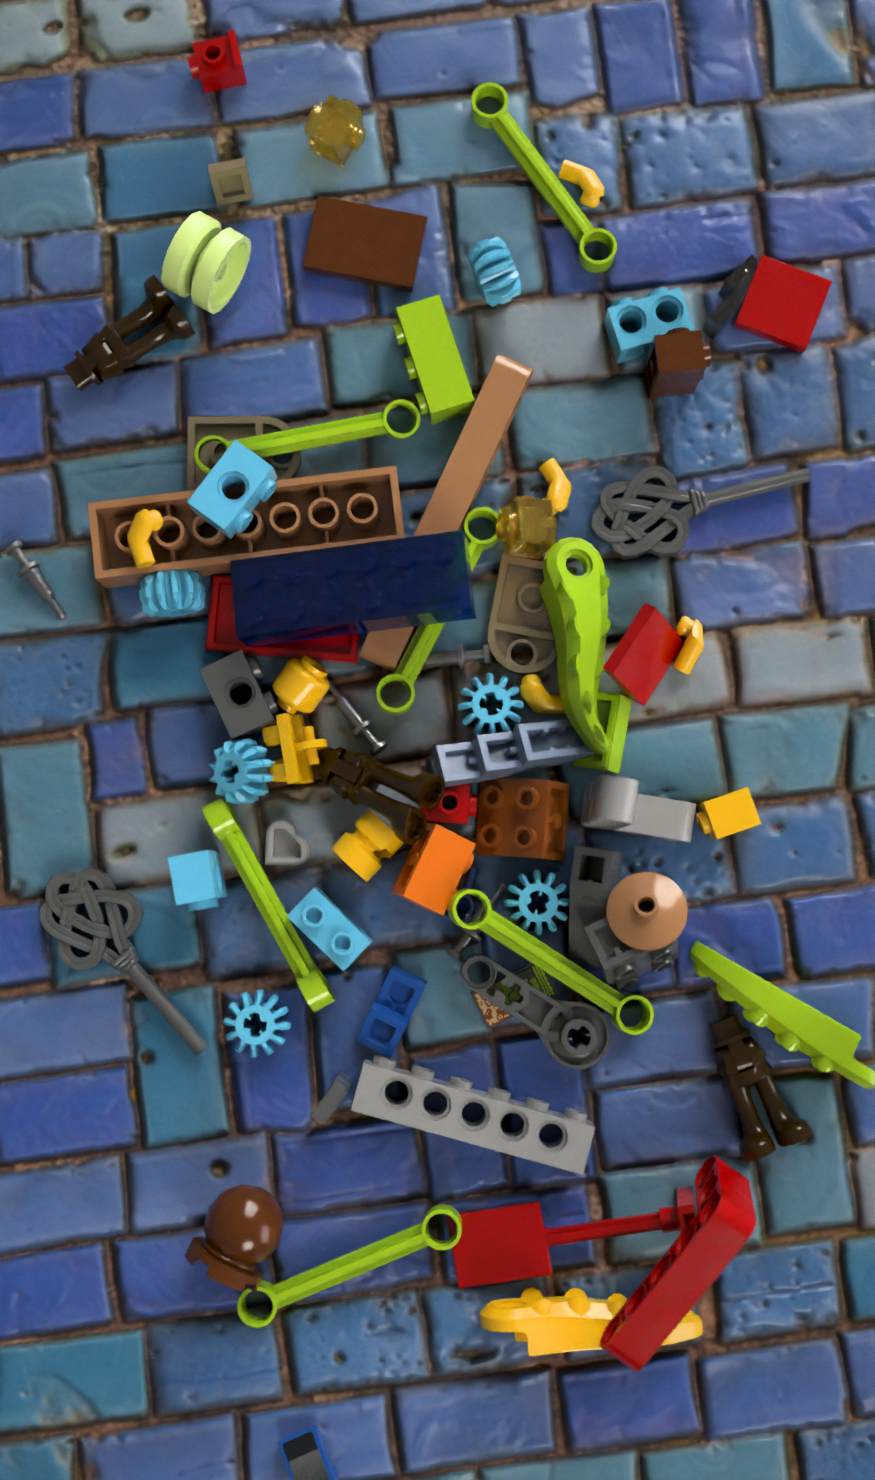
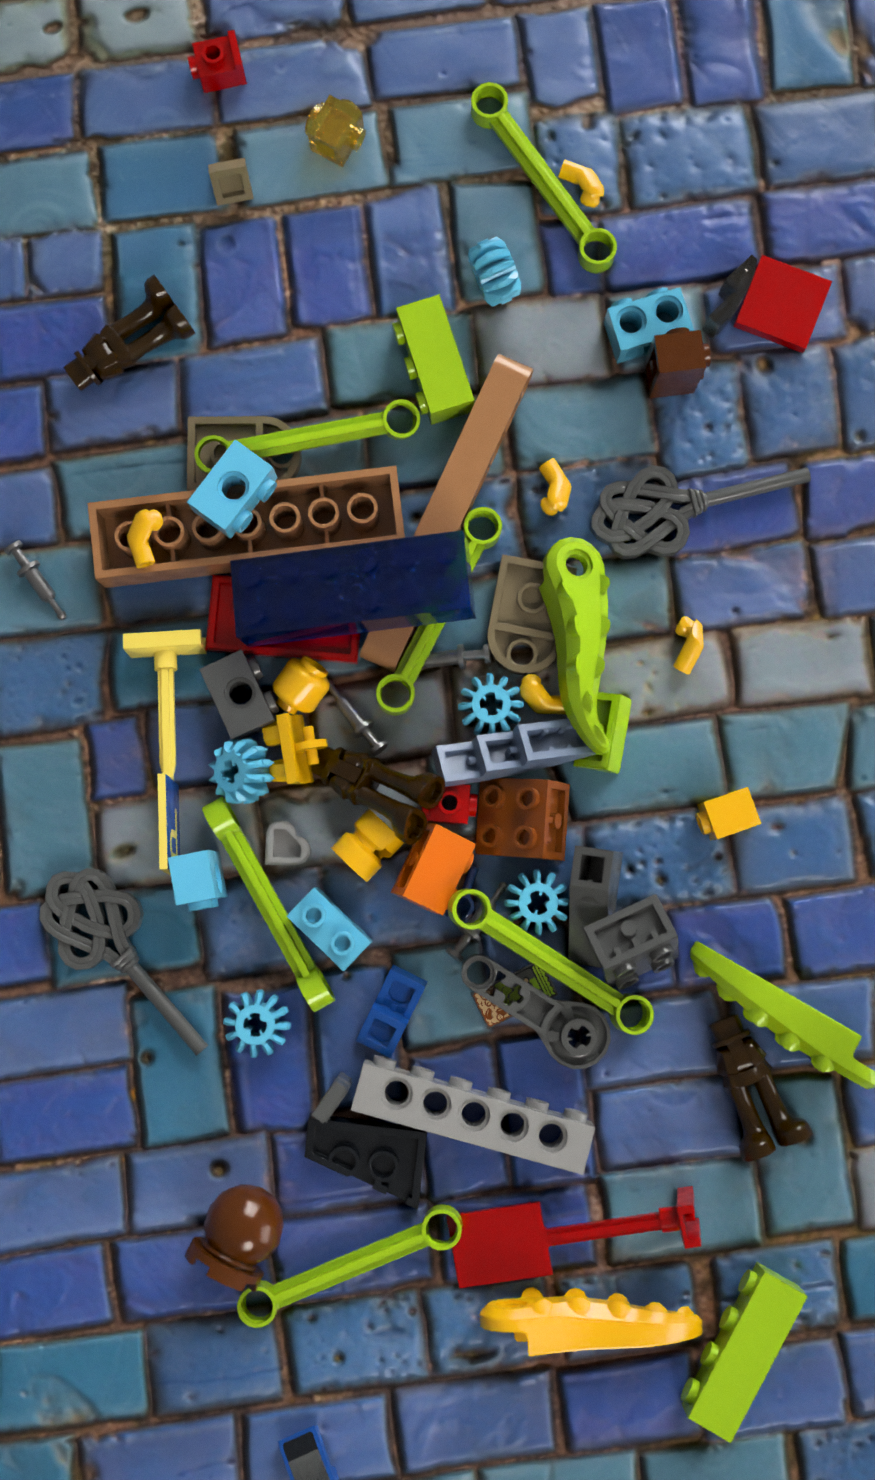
(165, 648): none -> light yellow piece
(172, 593): medium azure gear -> none
(205, 262): yellowish green wheel -> none
(365, 243): reddish brown tile -> none
(372, 1151): none -> black wing
(527, 527): clear yellow brick -> none
(615, 806): light grey beam -> none
(643, 654): red tile -> none
(647, 929): medium nougat dish -> none
(687, 1268): red beam -> none
(742, 1351): none -> lime brick

